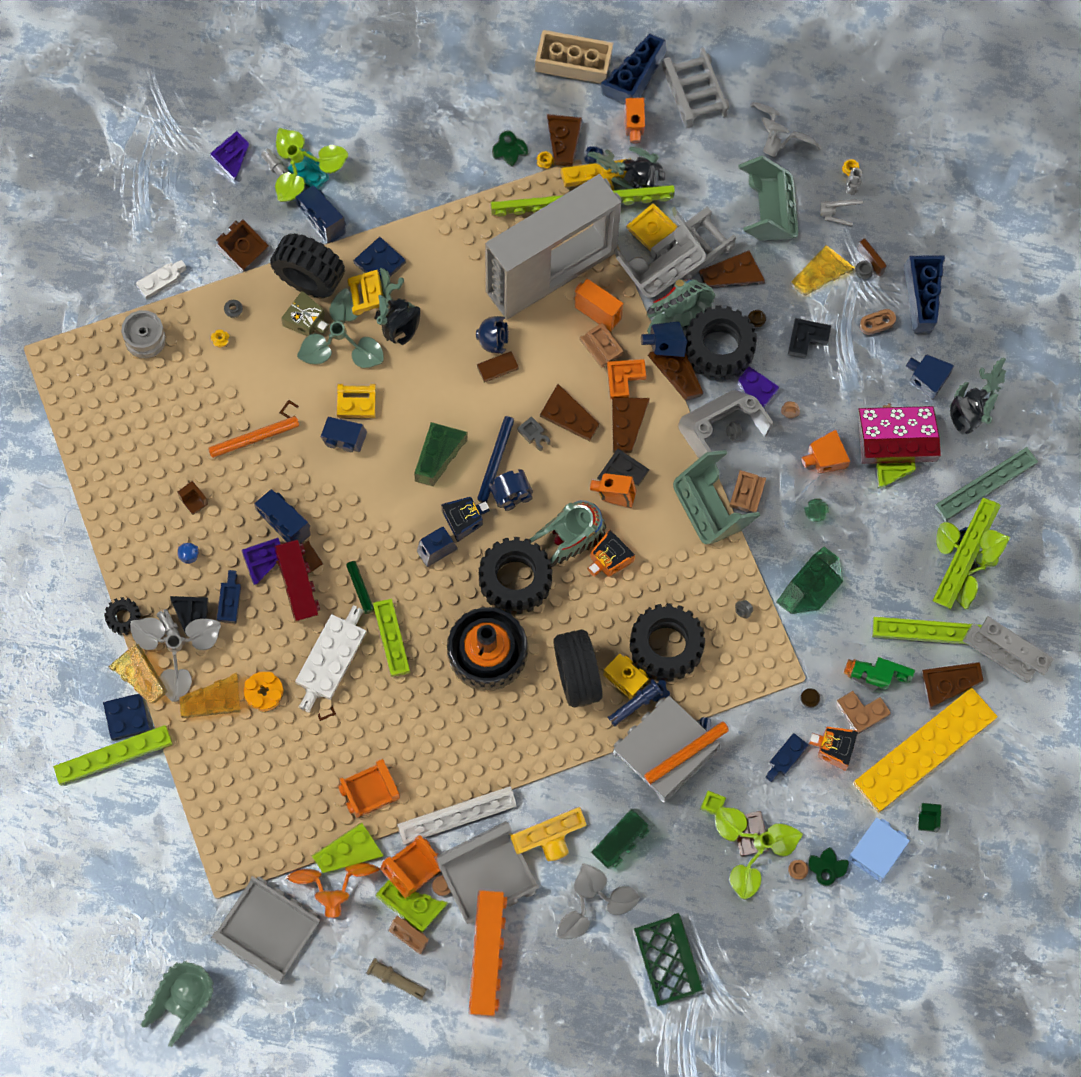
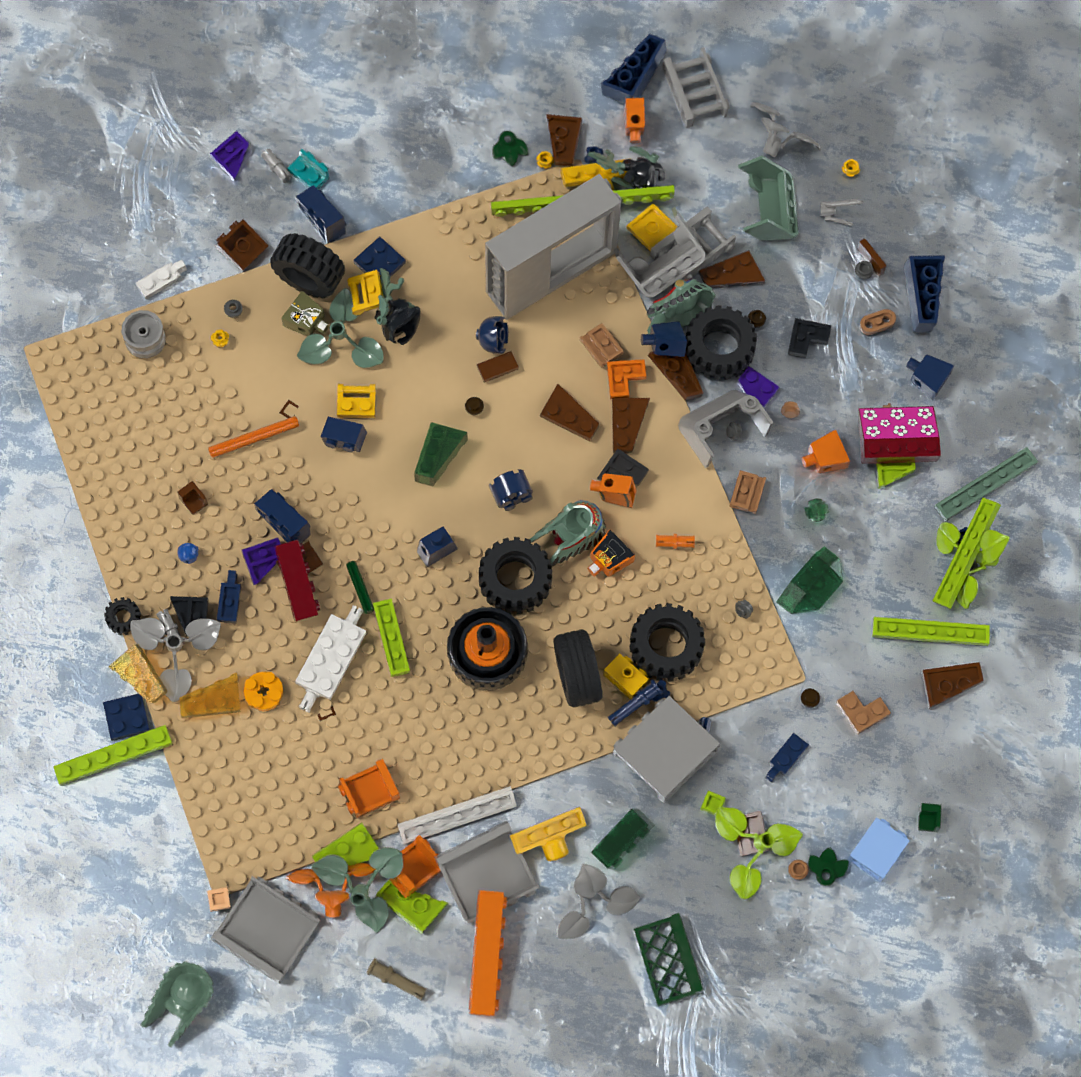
(219, 899): none -> light nougat tile
(289, 147): lime plant -> none
(370, 911): none -> sand green plant
(408, 934): medium nougat plate -> none
(440, 886): medium nougat plate -> none
(464, 516): torso -> none
(474, 406): none -> dark brown plate
(495, 458): dark blue axle -> none
(533, 432): dark grey plate -> none
(573, 57): tan brick -> none
(598, 304): orange brick -> none
(675, 541): none -> orange pin
(686, 753): orange axle -> none
(703, 503): sand green windscreen -> none
(820, 270): clear yellow wing -> none
(835, 746): torso -> none
(854, 181): light grey pin -> none
(878, 675): green plate -> none
(925, 750): yellow plate -> none
(973, 406): helmet -> none
(1007, 649): light grey fence -> none

